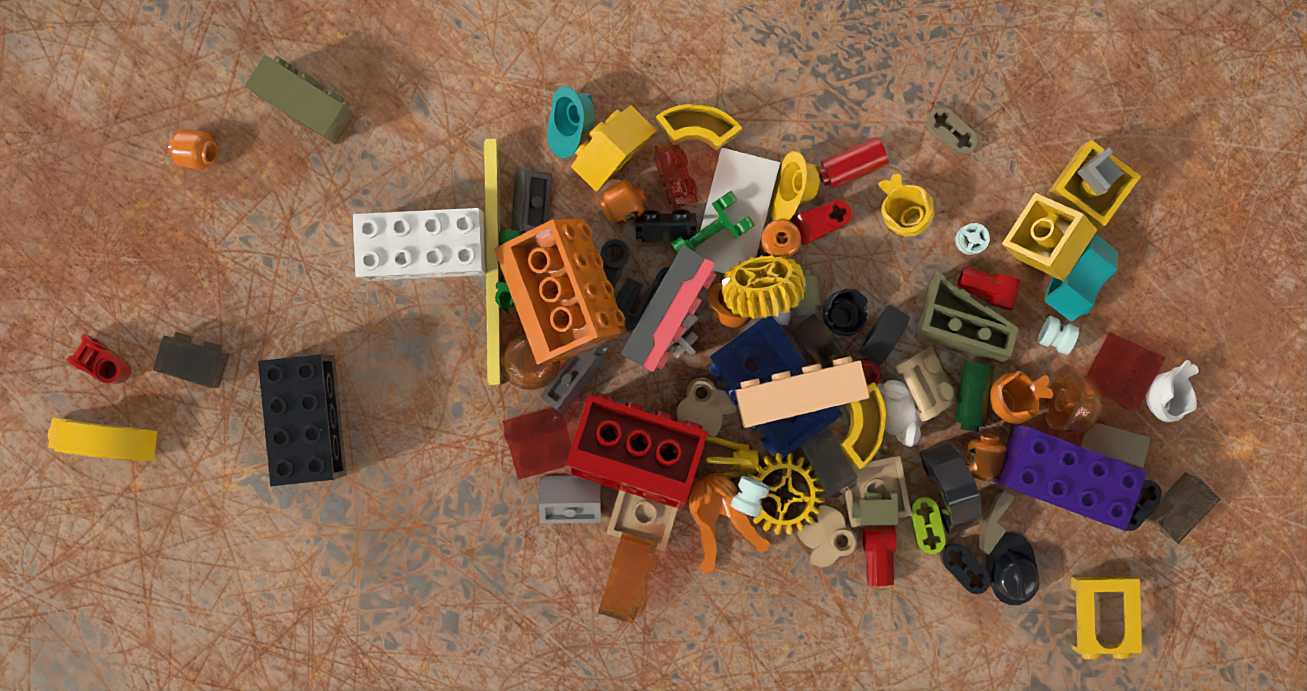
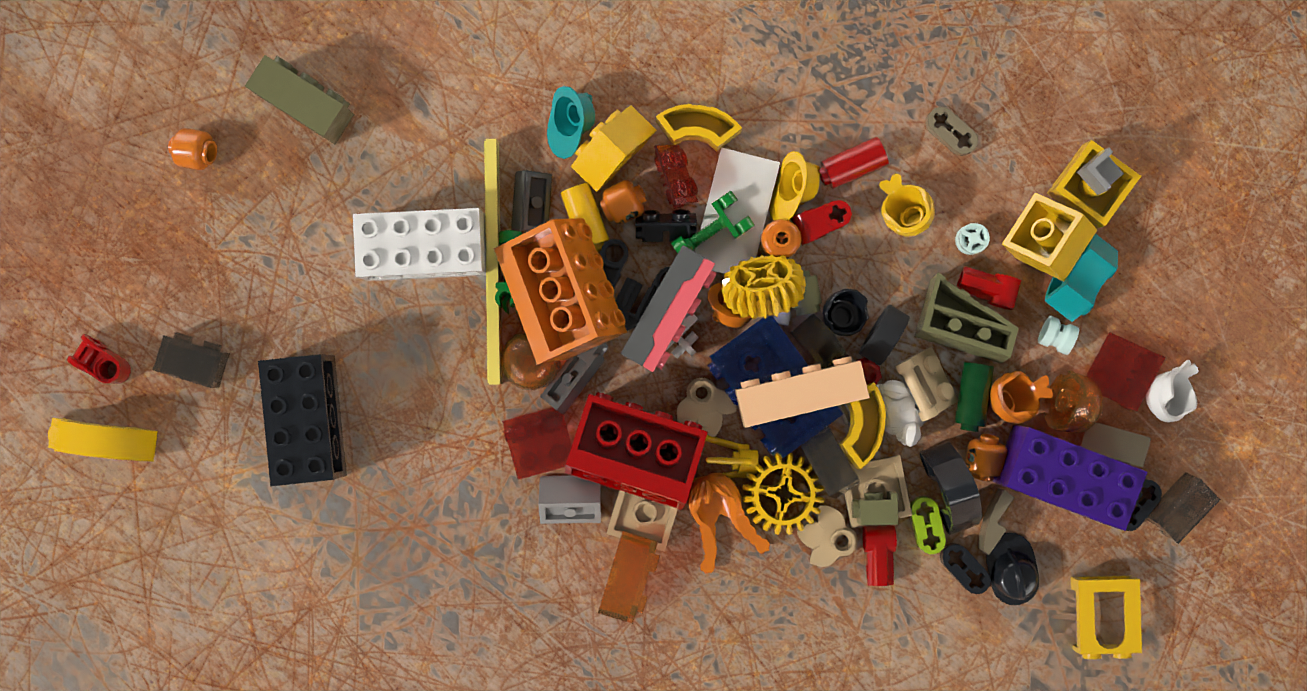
(581, 204): none -> yellow brick
(749, 497): light aqua wheel -> none

